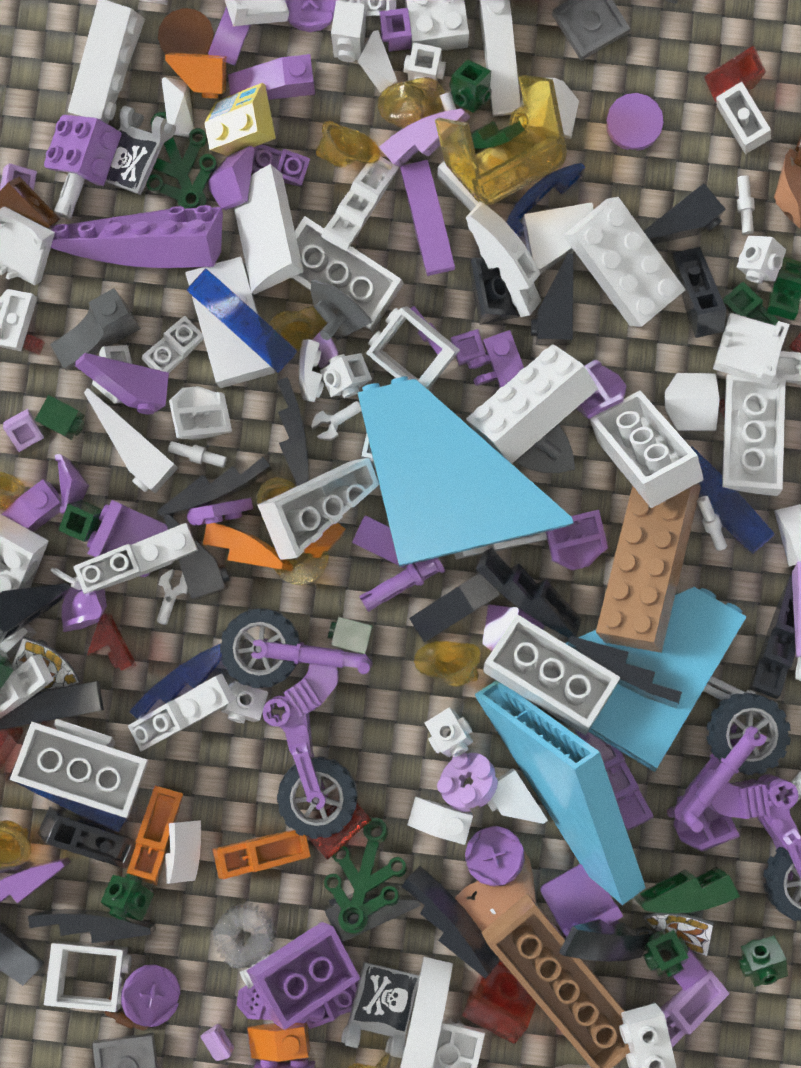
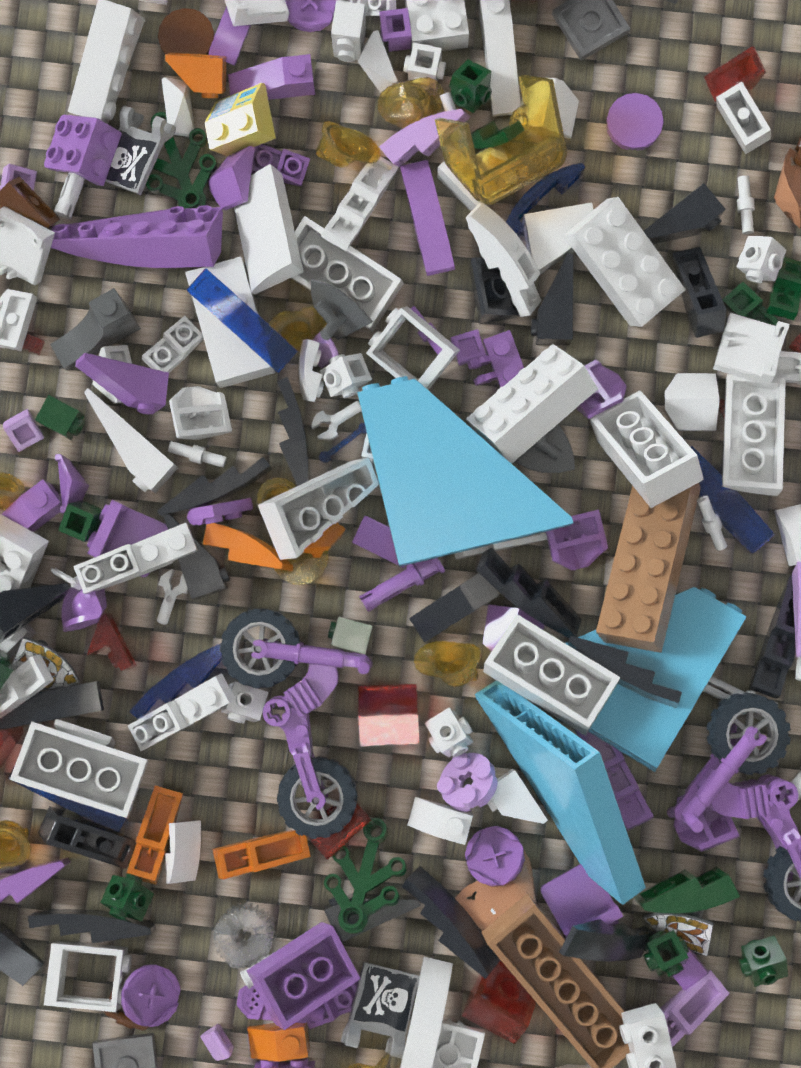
(325, 456): none -> clear blue hinge
(388, 715): none -> clear red slope

